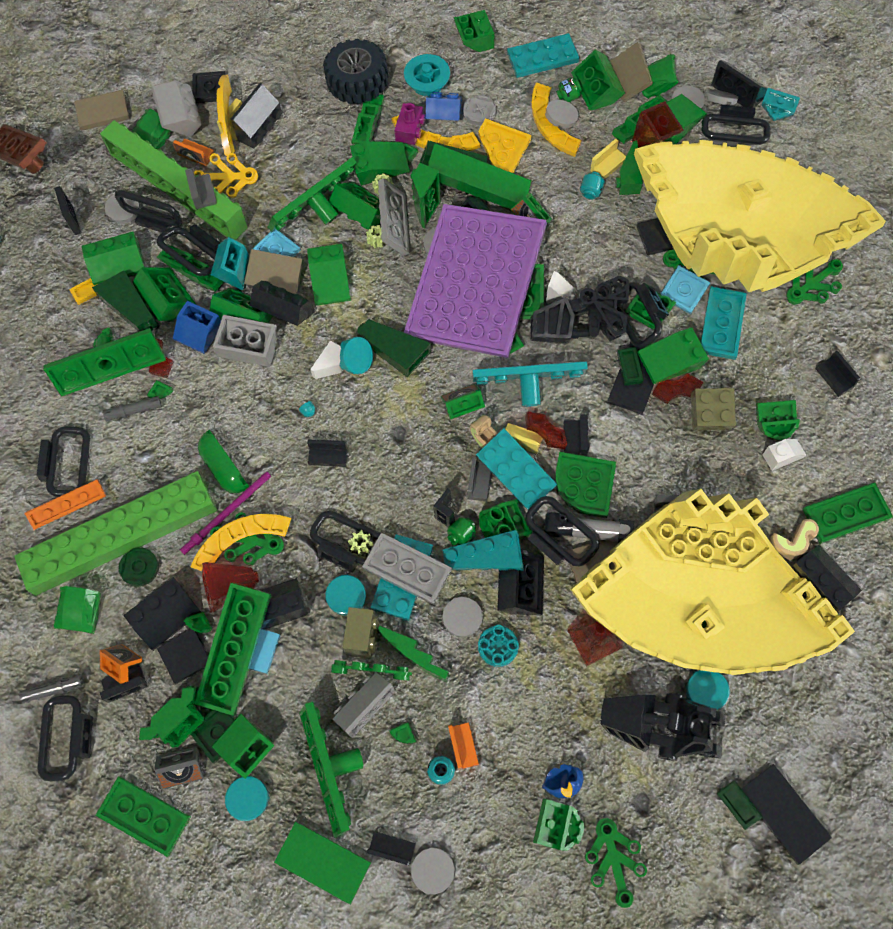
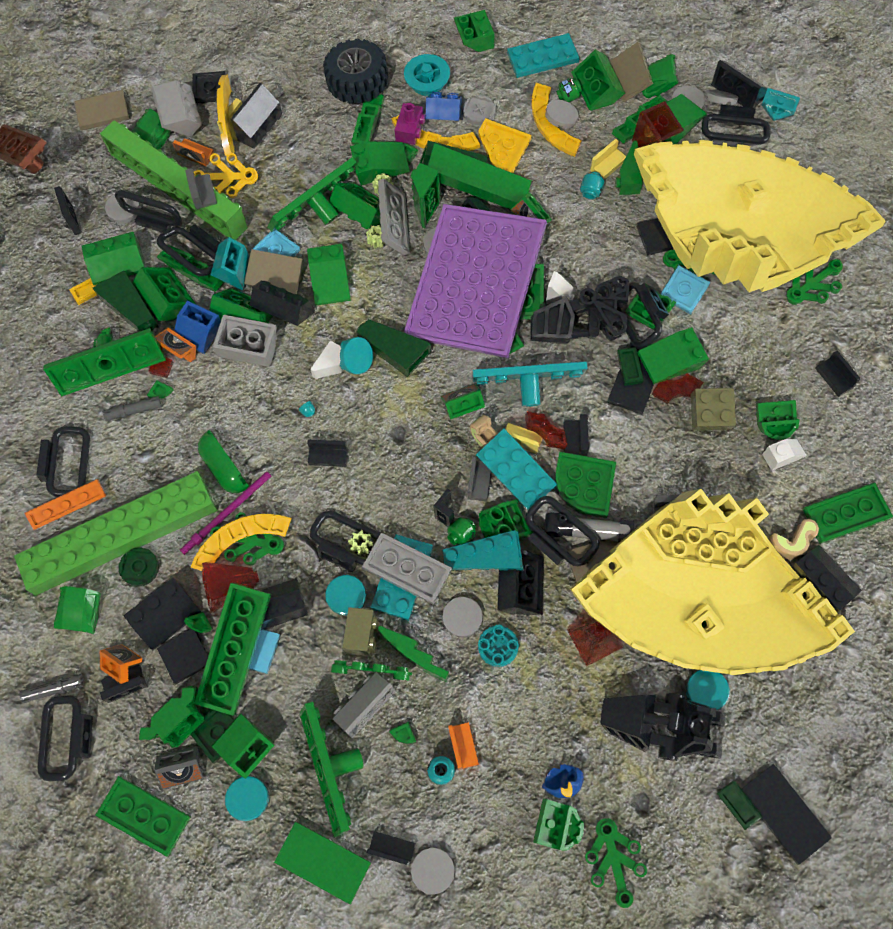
(177, 344): none -> panel
(723, 322): teal plate -> none

